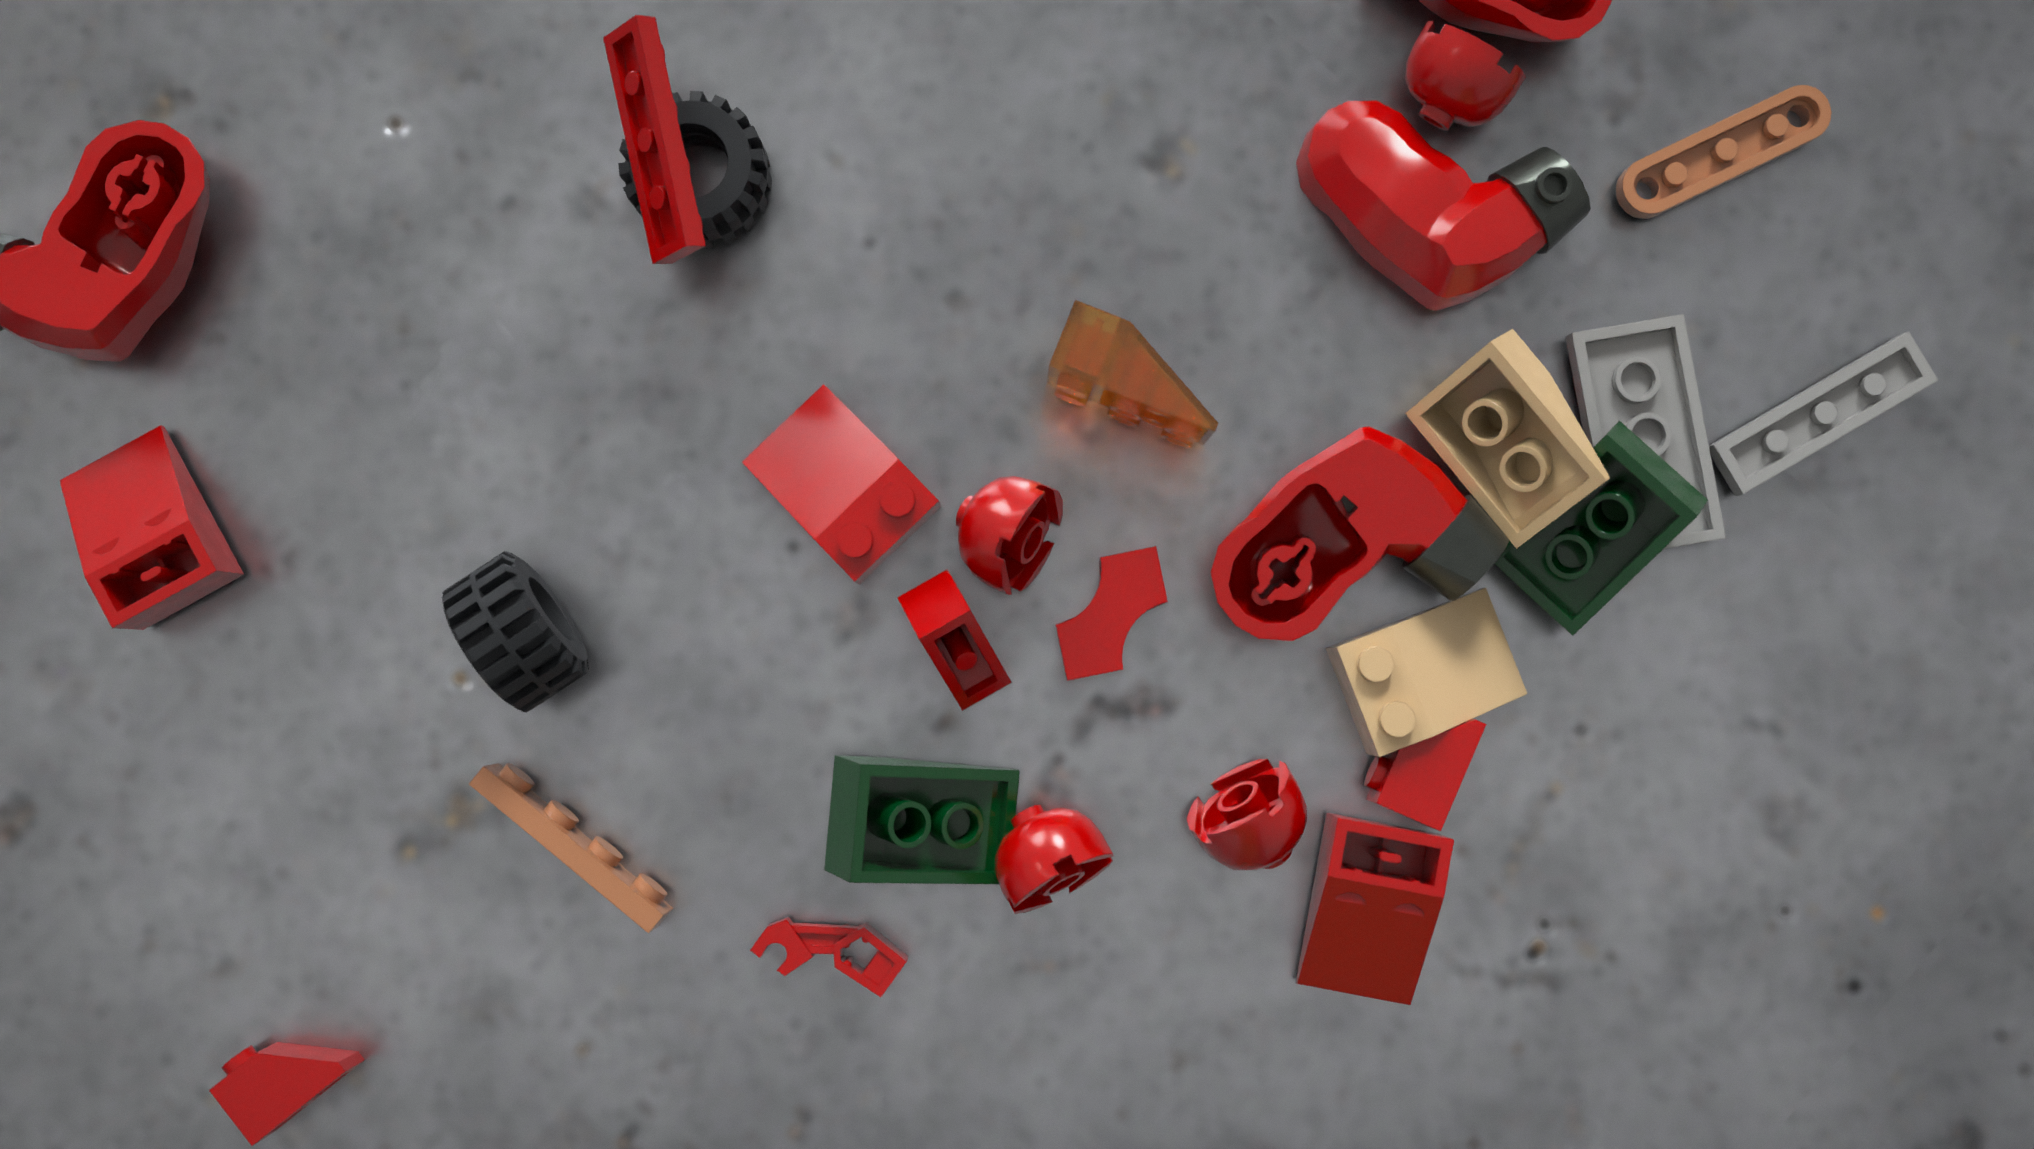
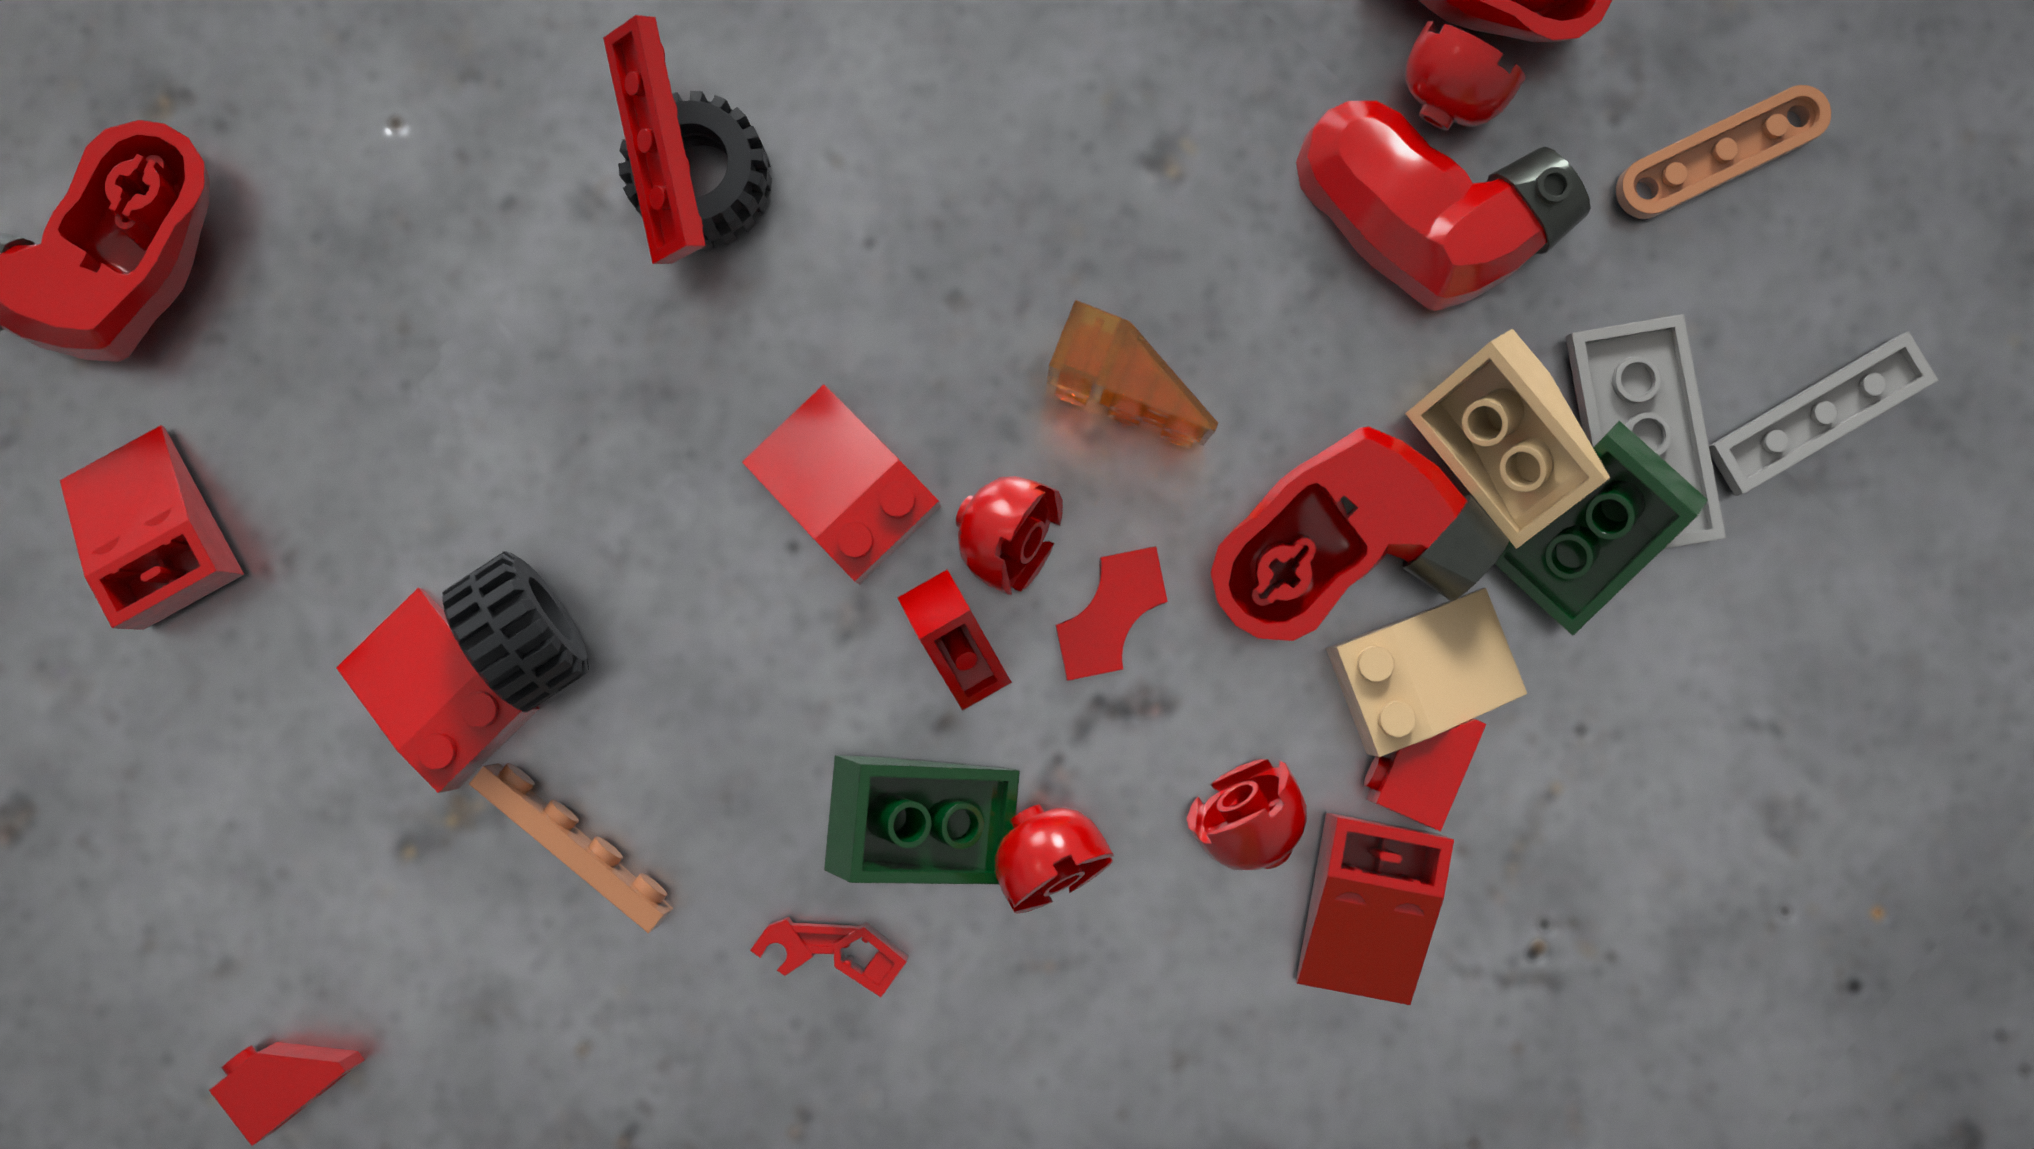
(429, 695): none -> red slope

